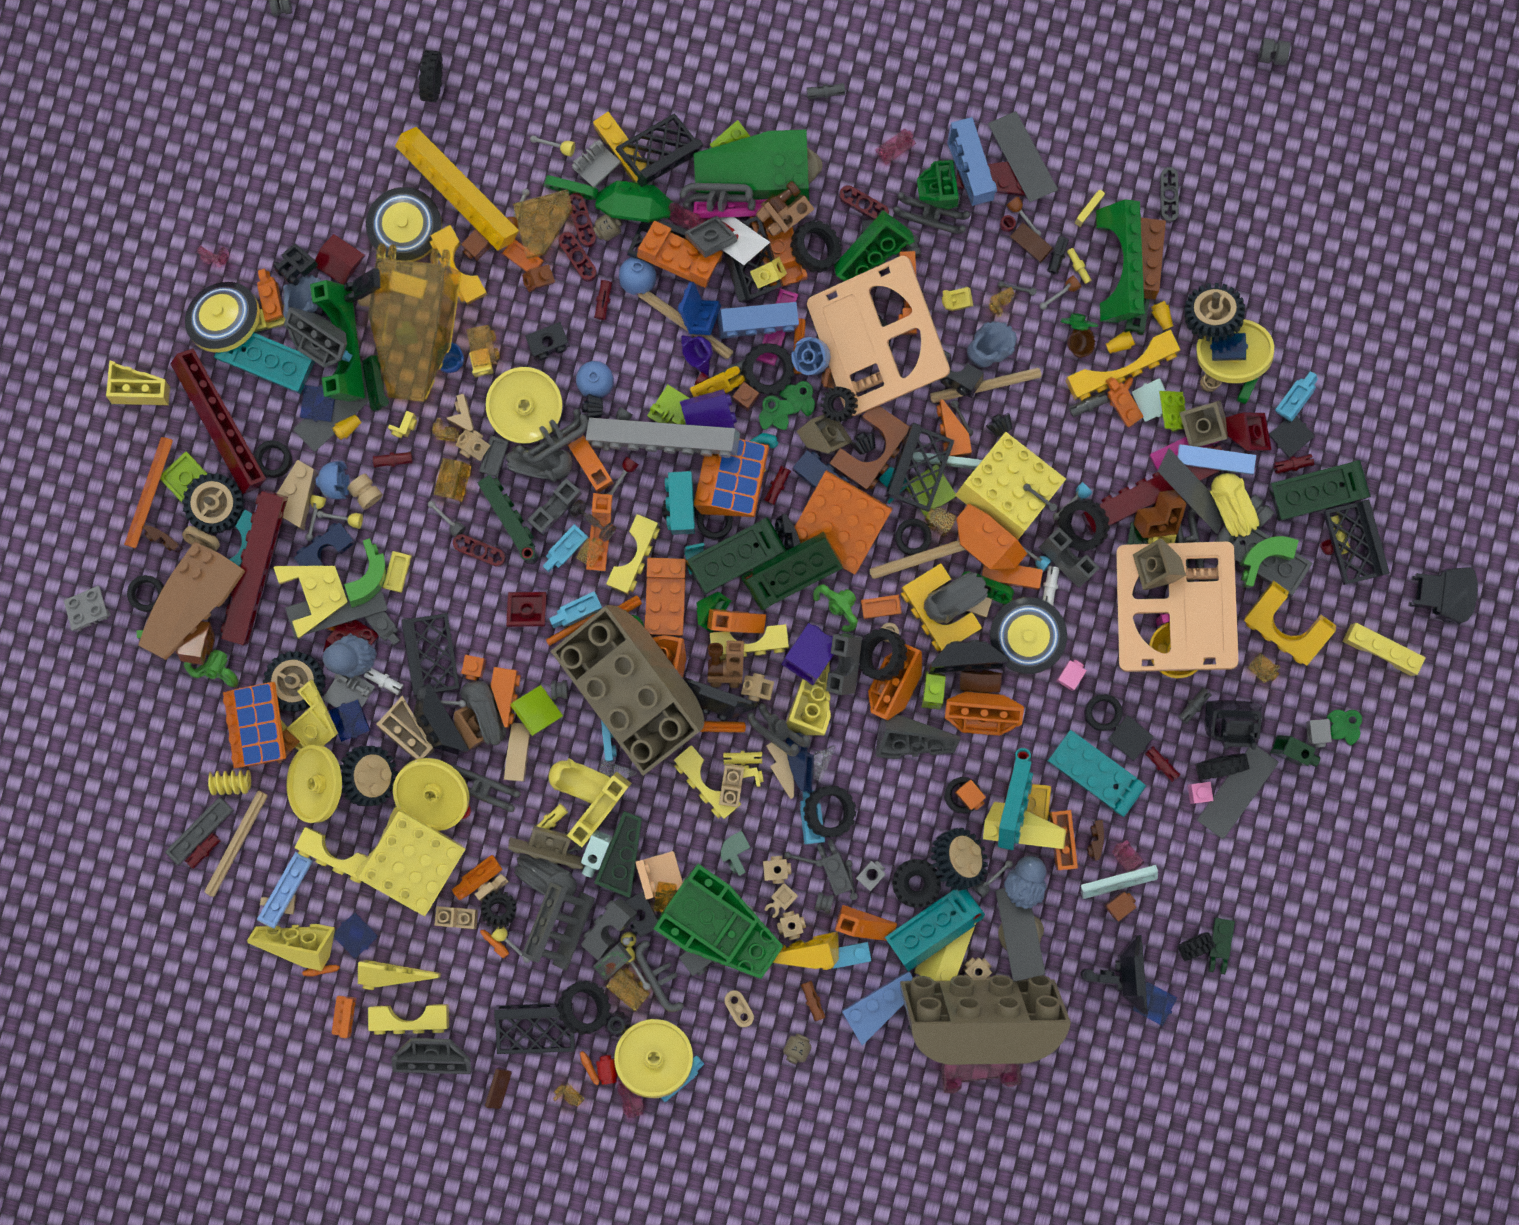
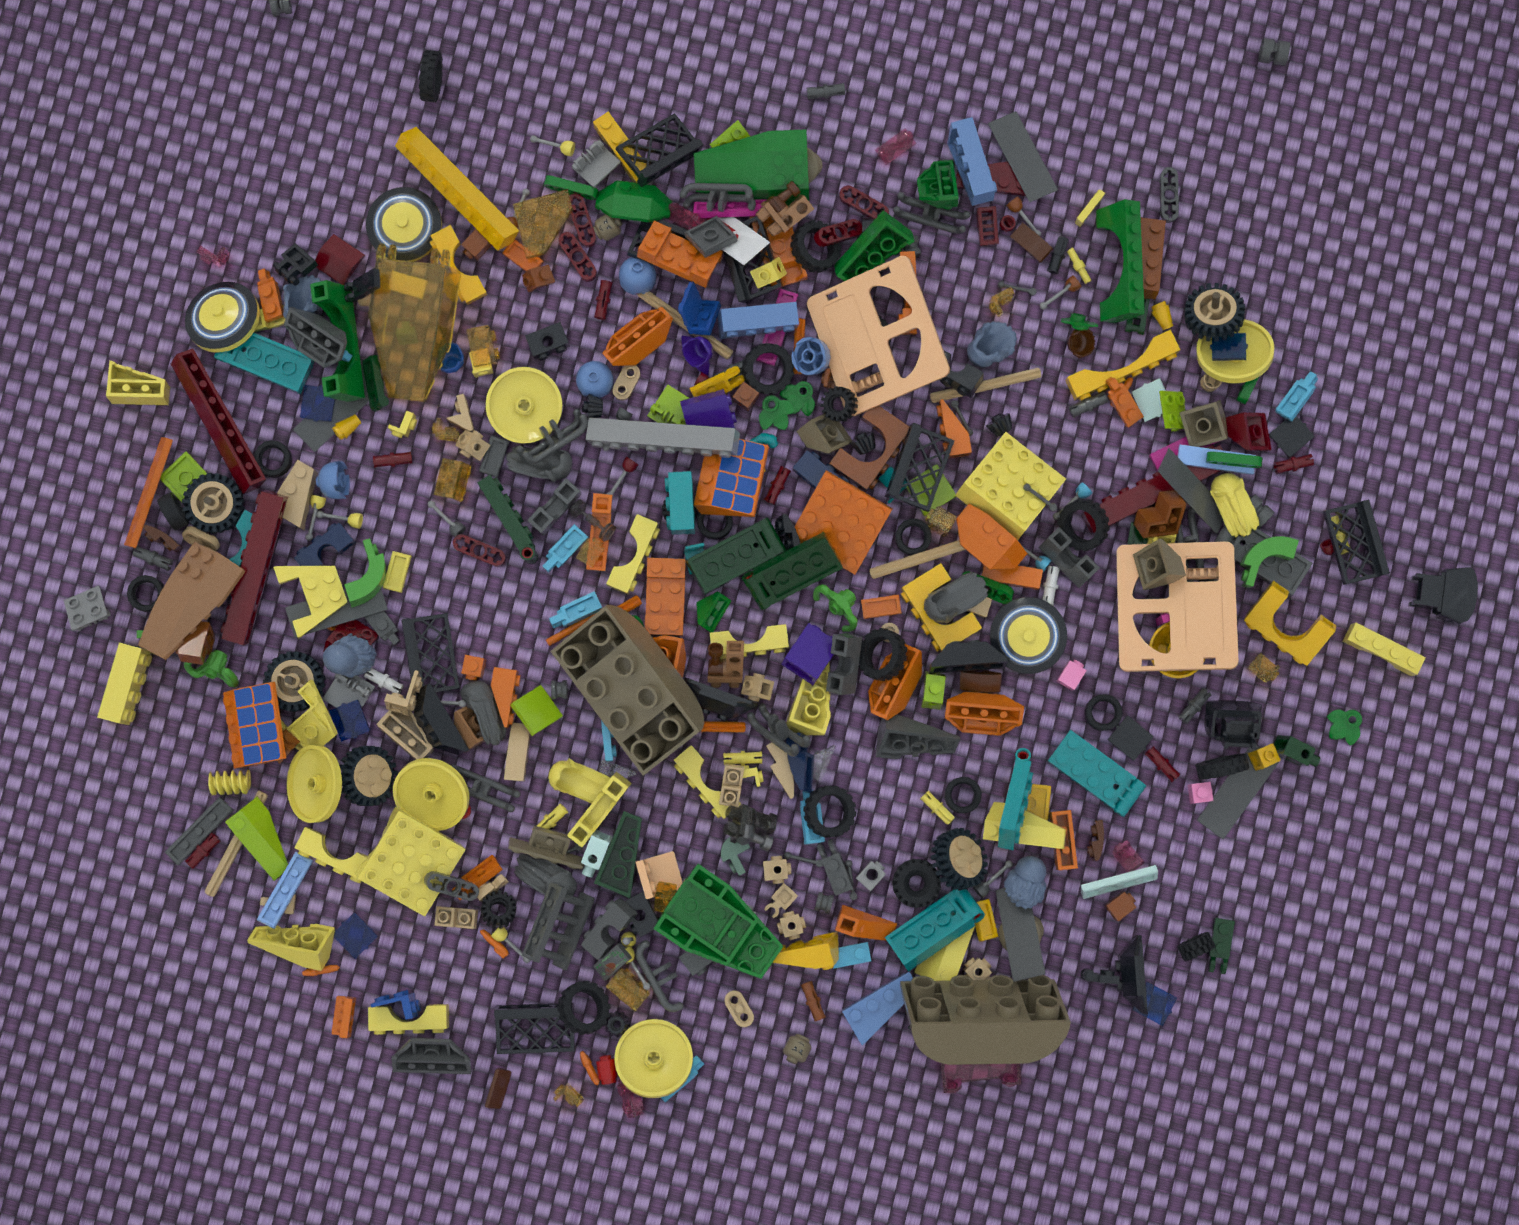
(124, 684): none -> light yellow brick
(153, 558): none -> dark grey pin
(172, 511): none -> black tyre
(258, 834): none -> lime wedge
(363, 489): tan wheel -> none
(379, 974): light yellow wedge -> none
(400, 705): none -> tan bracket
(409, 1003): none -> blue bracket
(457, 892): none -> dark grey beam
(526, 609): dark red slope -> none
(590, 464): orange slope -> none
(627, 382): none -> tan plate
(638, 338): none -> orange wedge
(736, 621): orange slope -> none
(750, 826): none -> clear smoke hips
(833, 238): none -> dark red beam
(937, 808): none -> light yellow axle
(952, 460): light aqua tile -> none
(957, 299): light yellow bracket -> none
(971, 795): orange brick -> none
(980, 226): none -> dark red slope
(986, 928): none -> yellow tile
(1121, 342): yellow cone -> none
(1234, 459): none -> green beam
(1264, 757): none -> yellow bracket
(1318, 732): light grey brick -> none
(1319, 490): dark green hinge -> none

